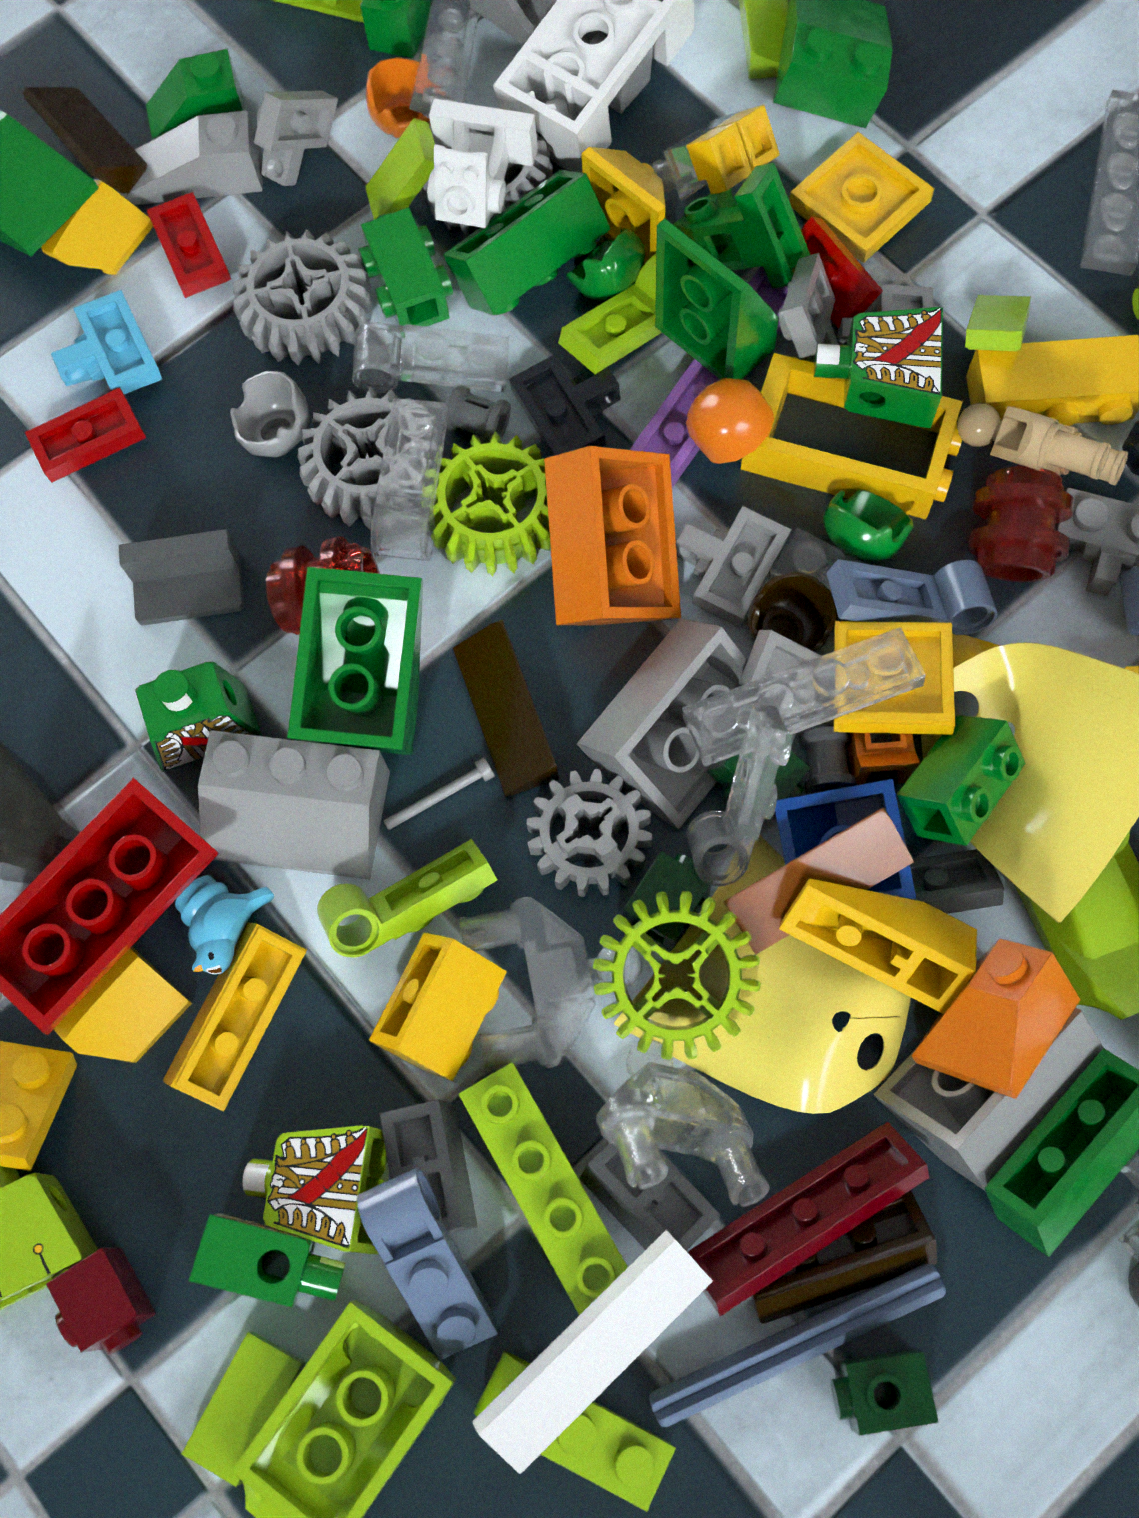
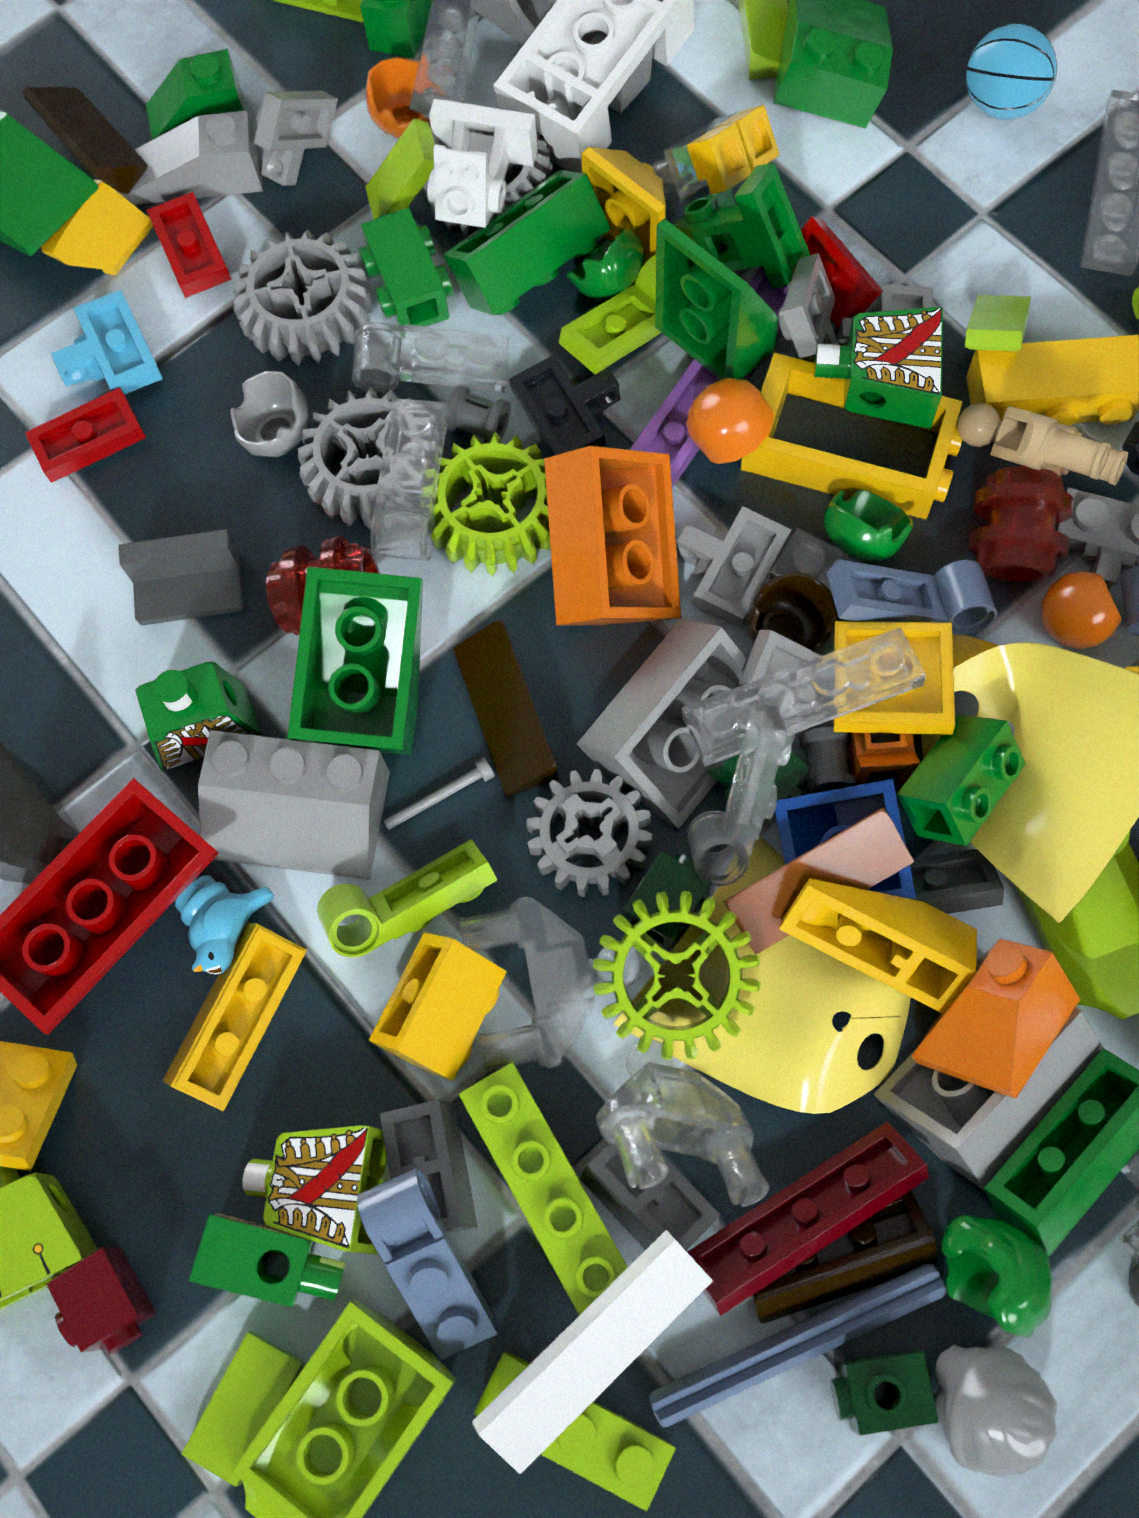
(123, 1011): yellow slope -> none
(862, 196): yellow plate -> none
(994, 1410): none -> light grey hair
(998, 1272): none -> green hair
(1011, 71): none -> medium azure piece
(1080, 610): none -> orange piece

